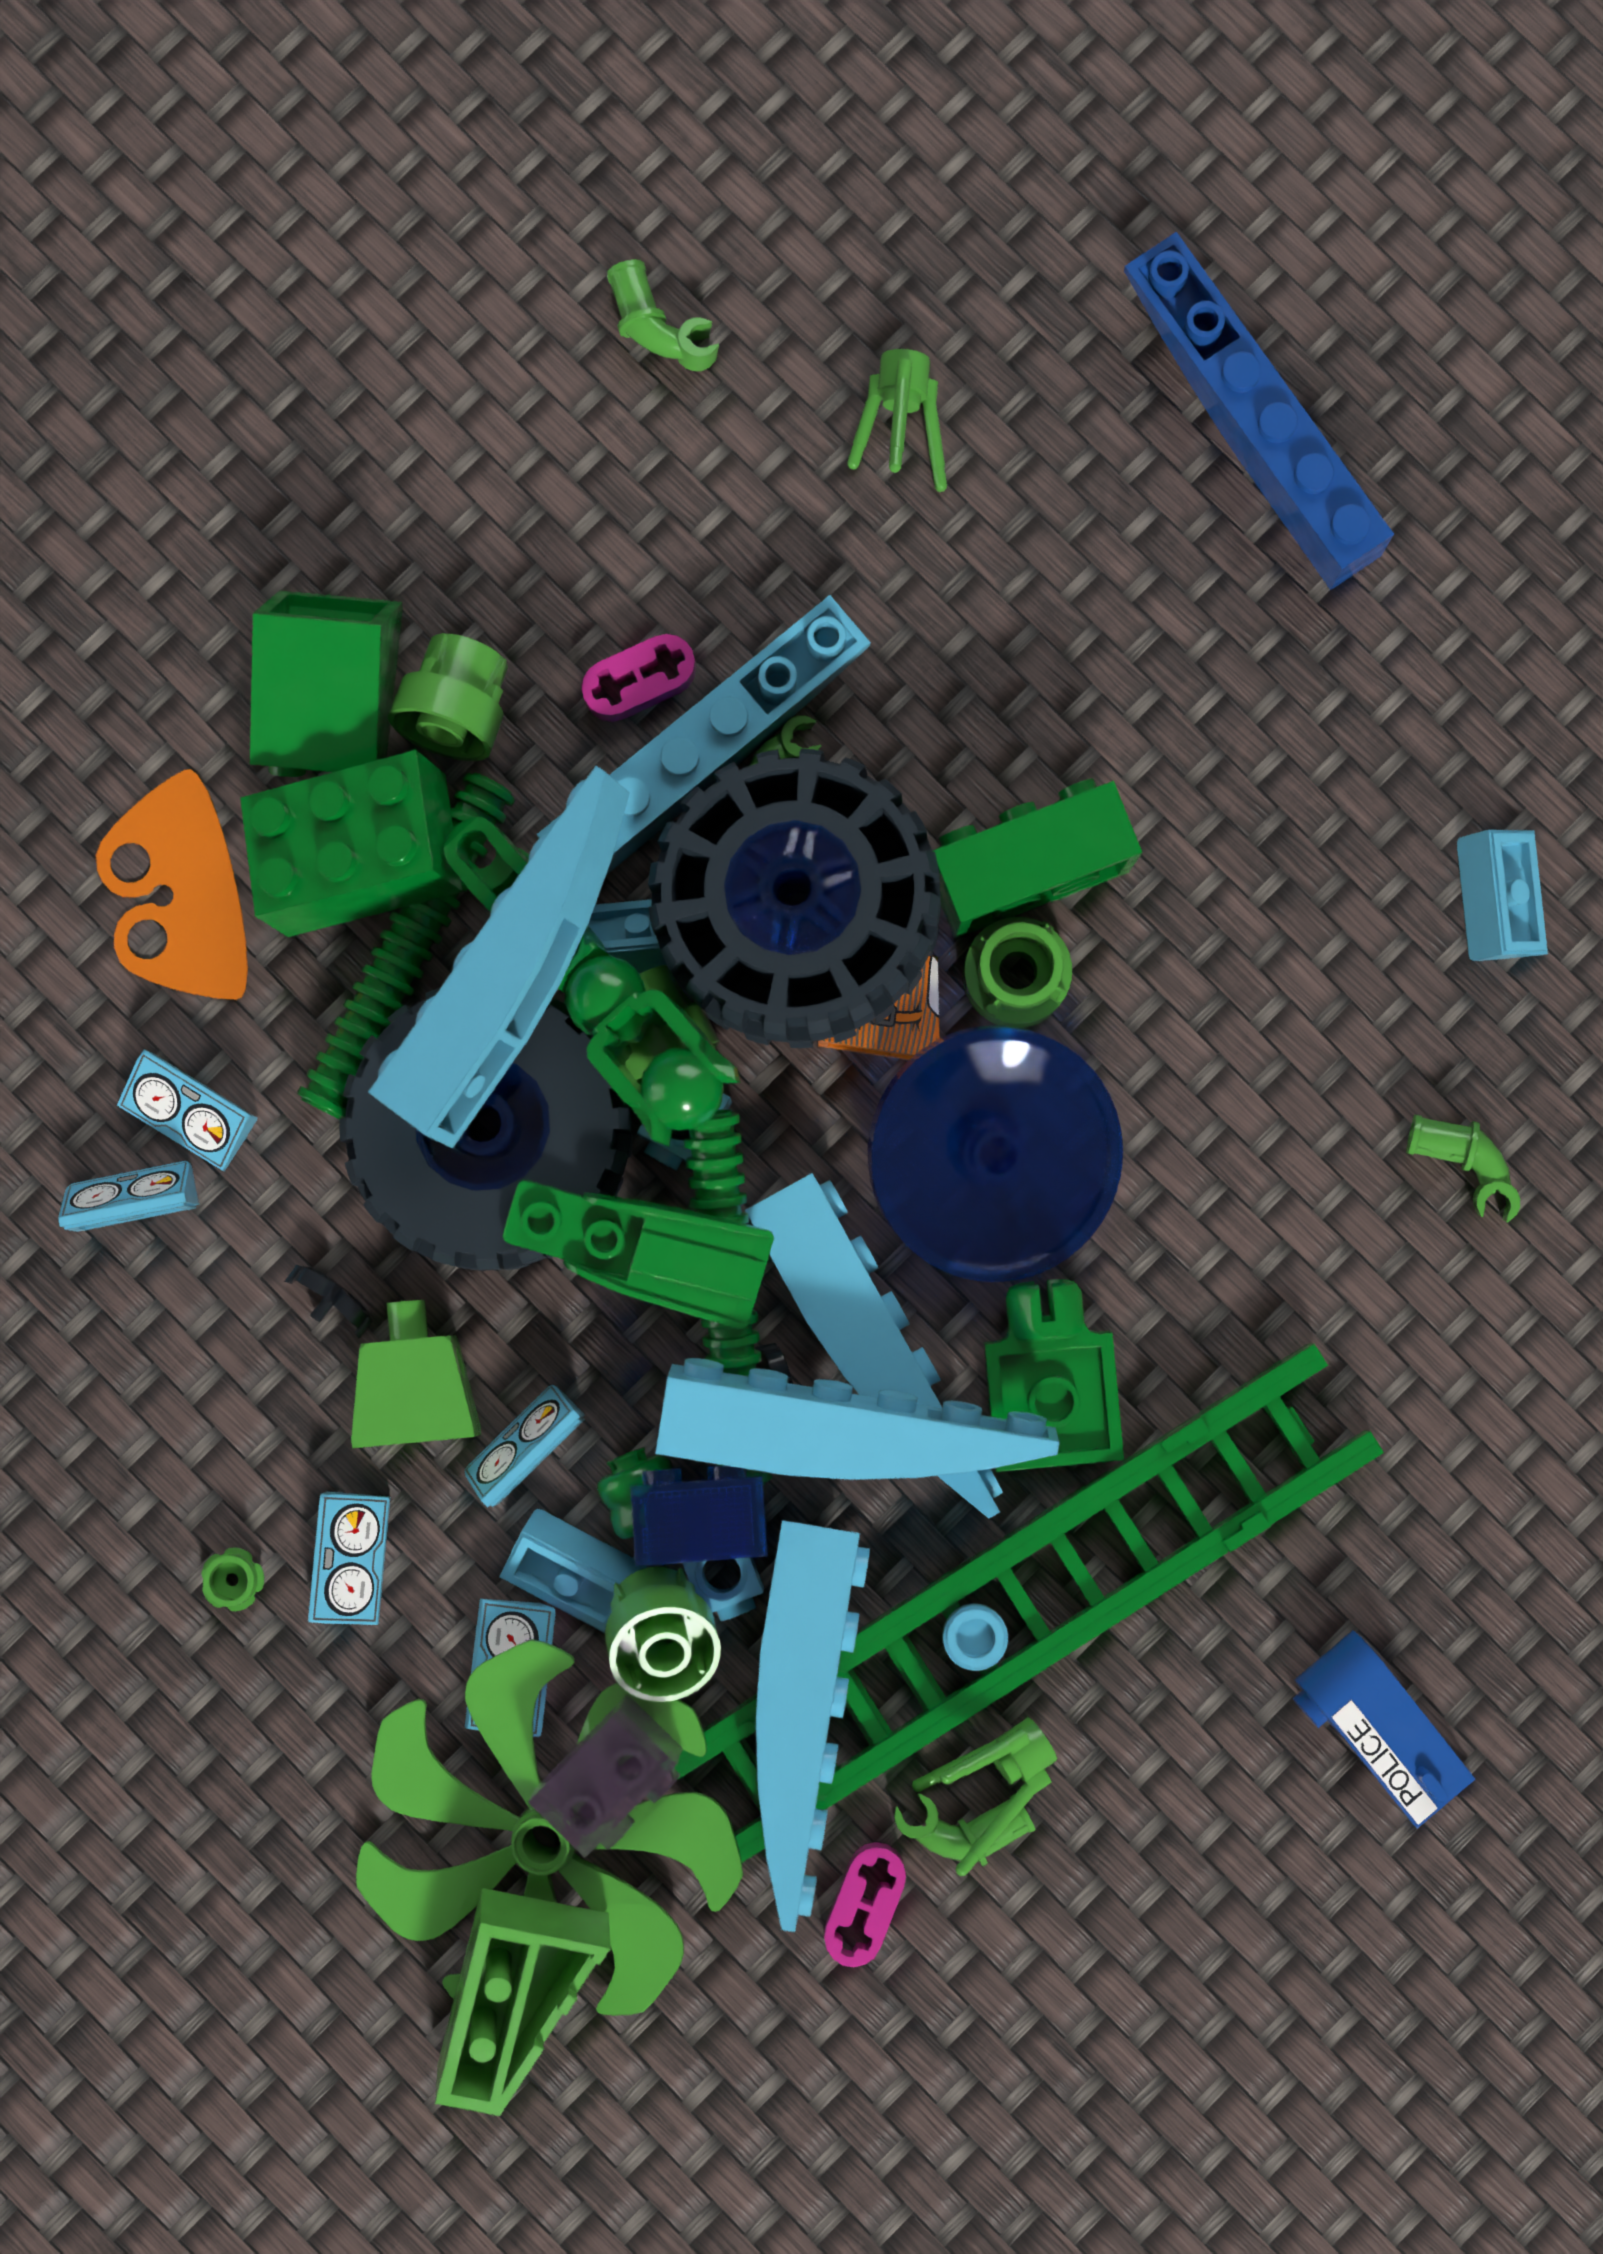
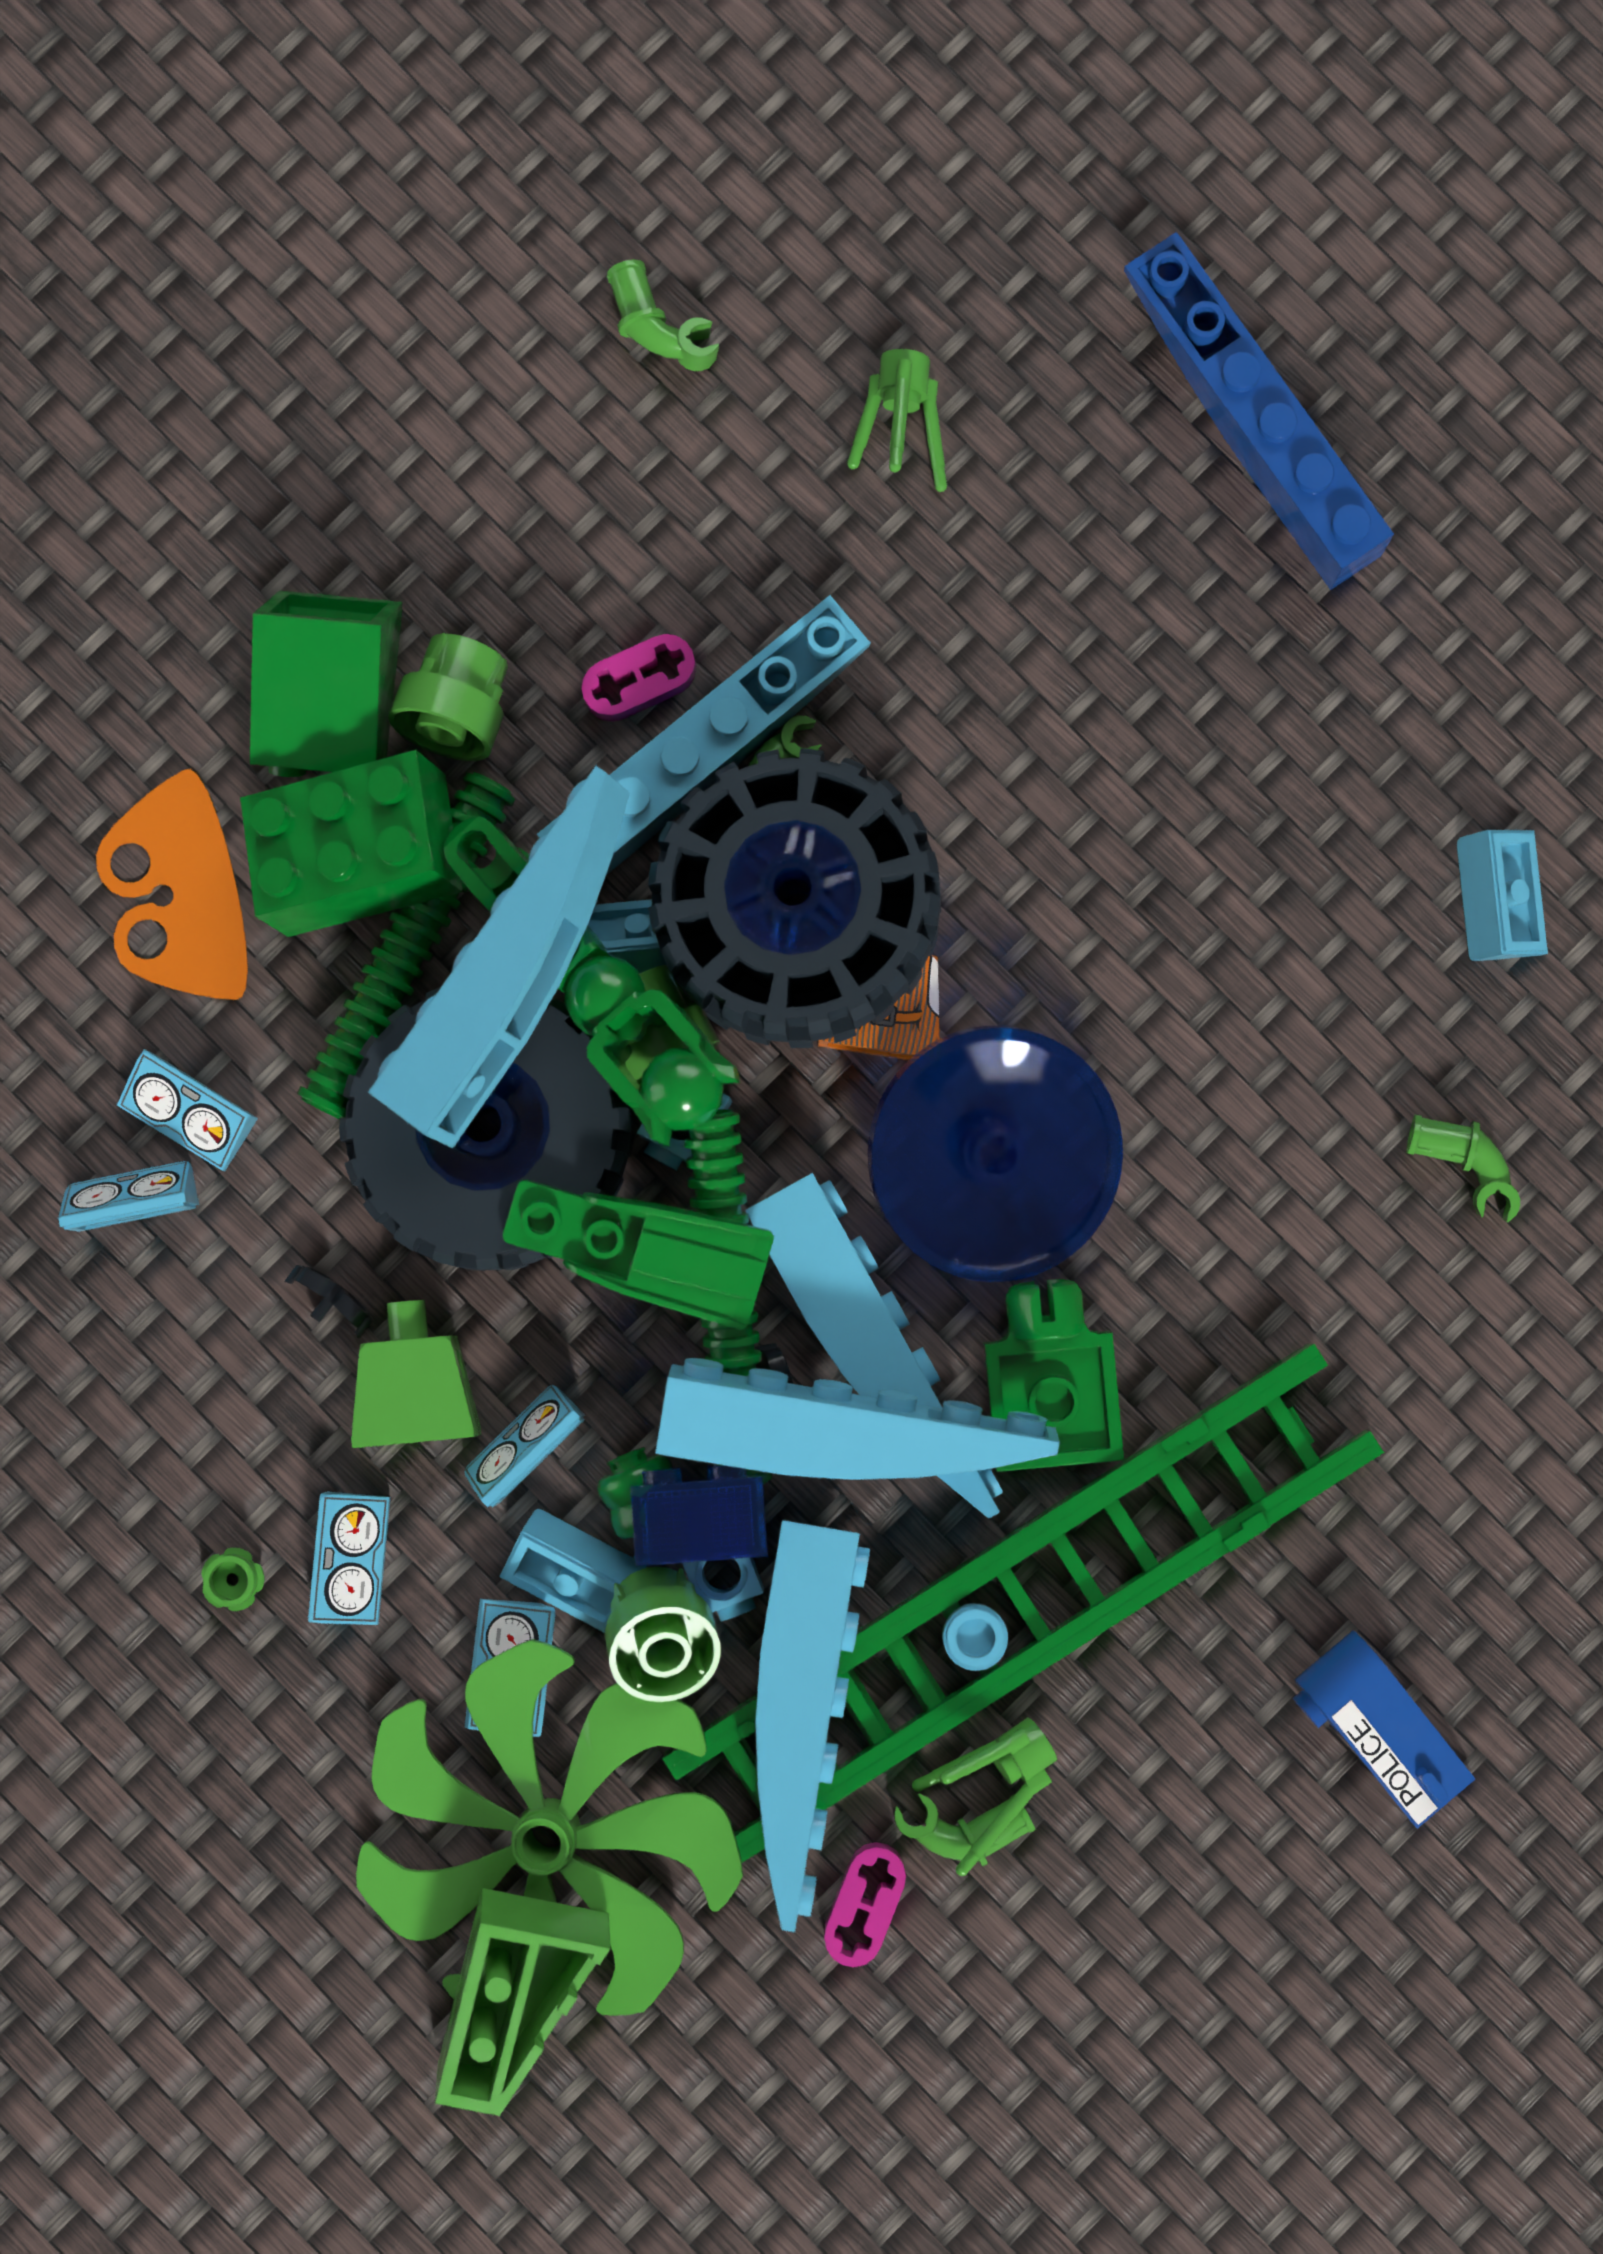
(607, 1777): clear purple brick -> none
(1024, 939): bright green piece -> none
(1034, 856): green brick -> none

